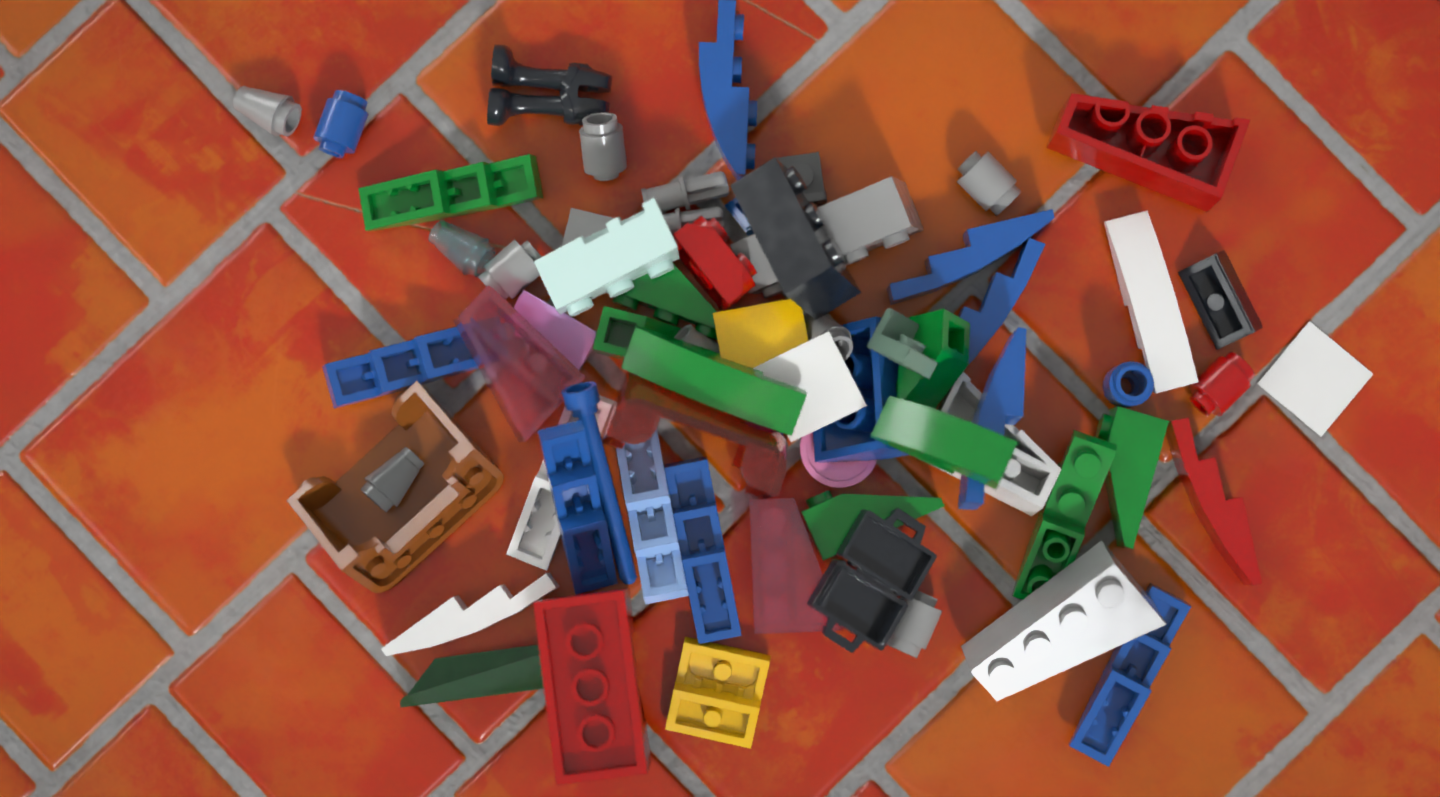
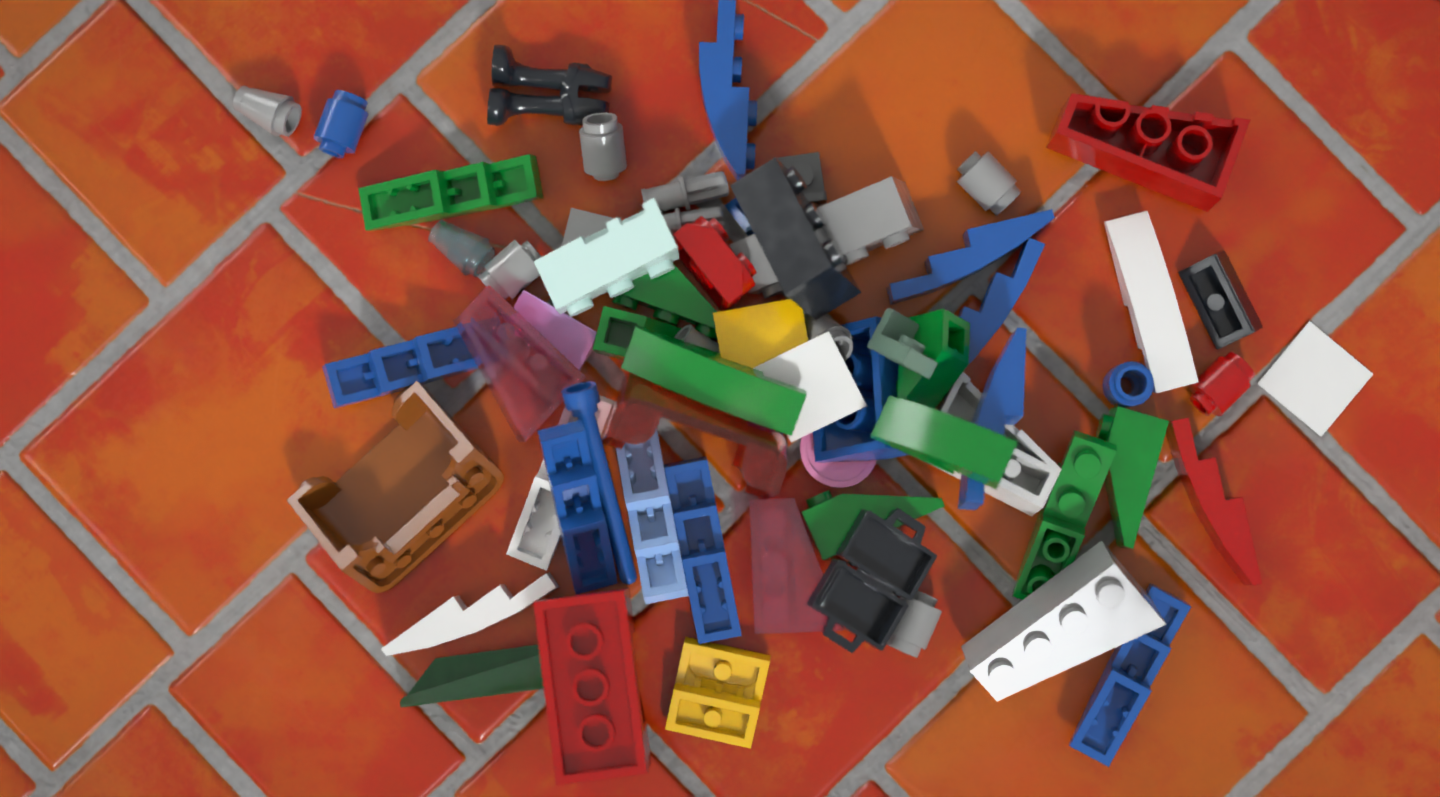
(392, 479): dark grey cone -> none

